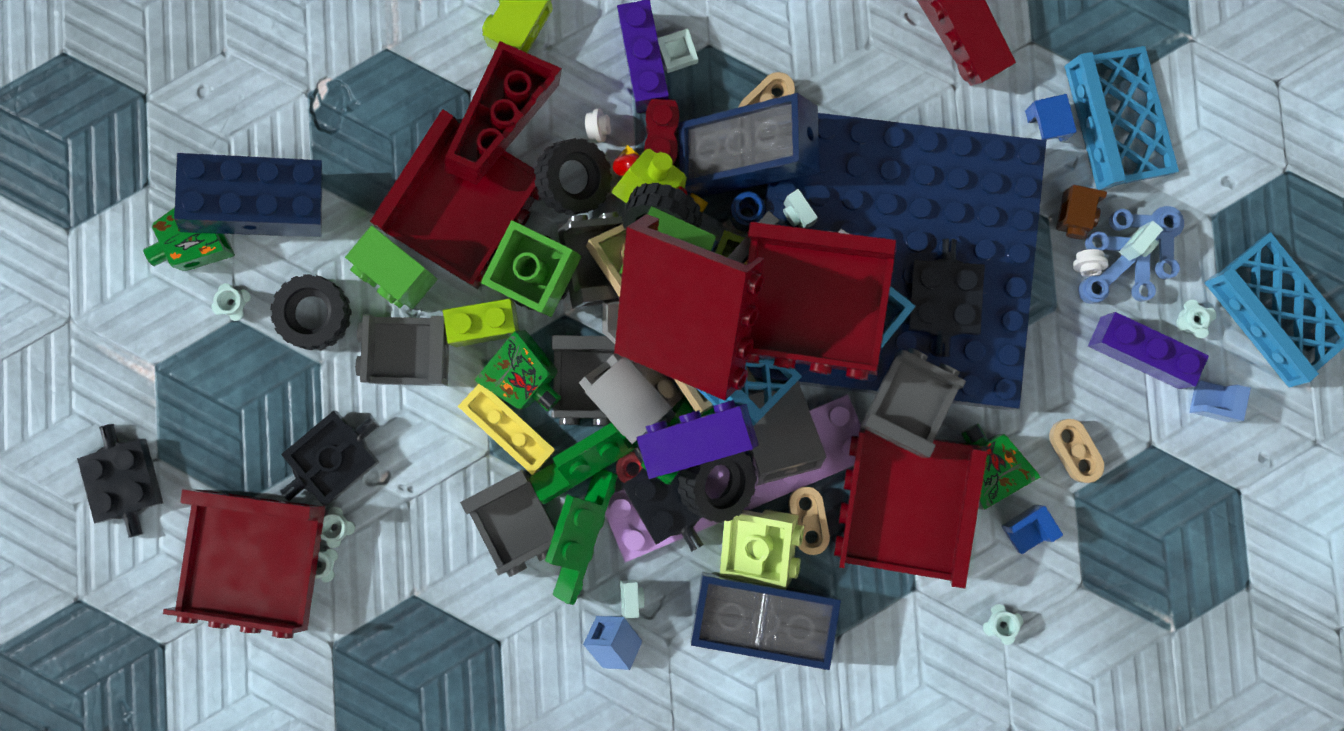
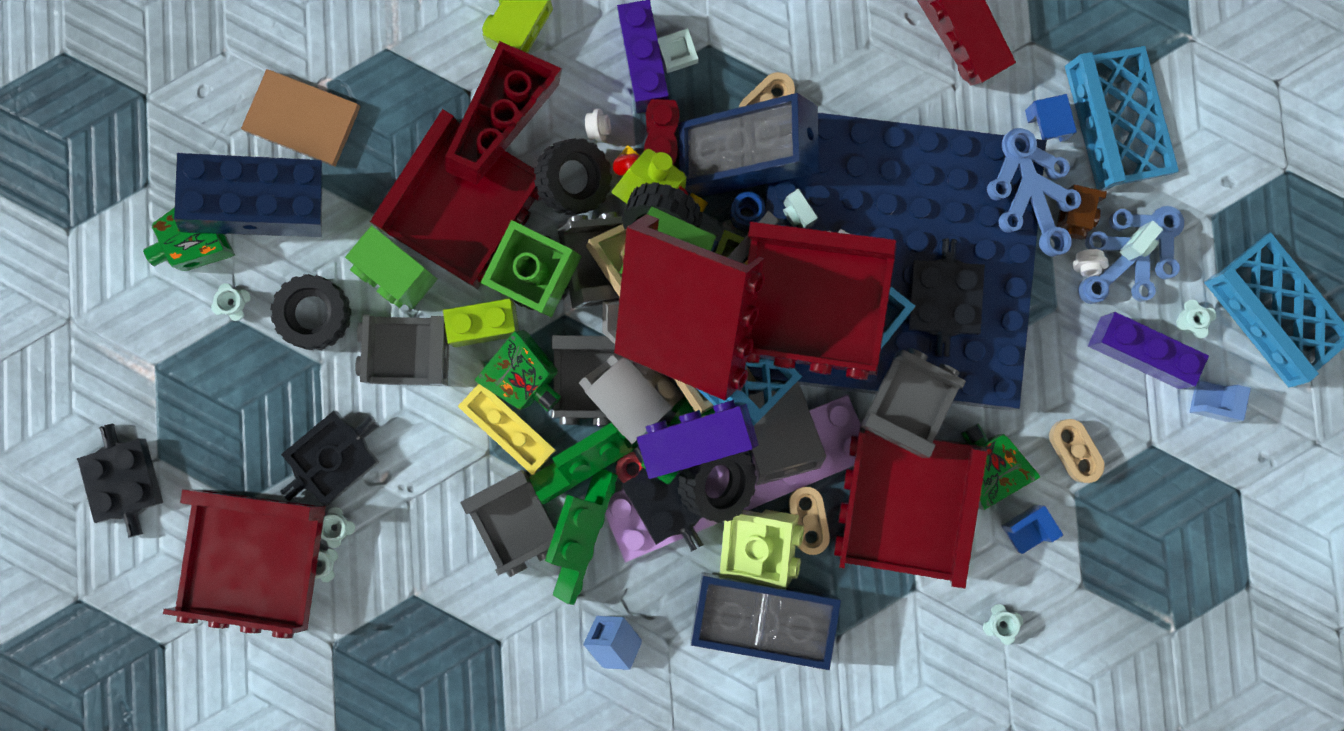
(300, 117): none -> medium nougat tile
(631, 598): light aqua plate -> none
(1033, 187): none -> medium blue plant

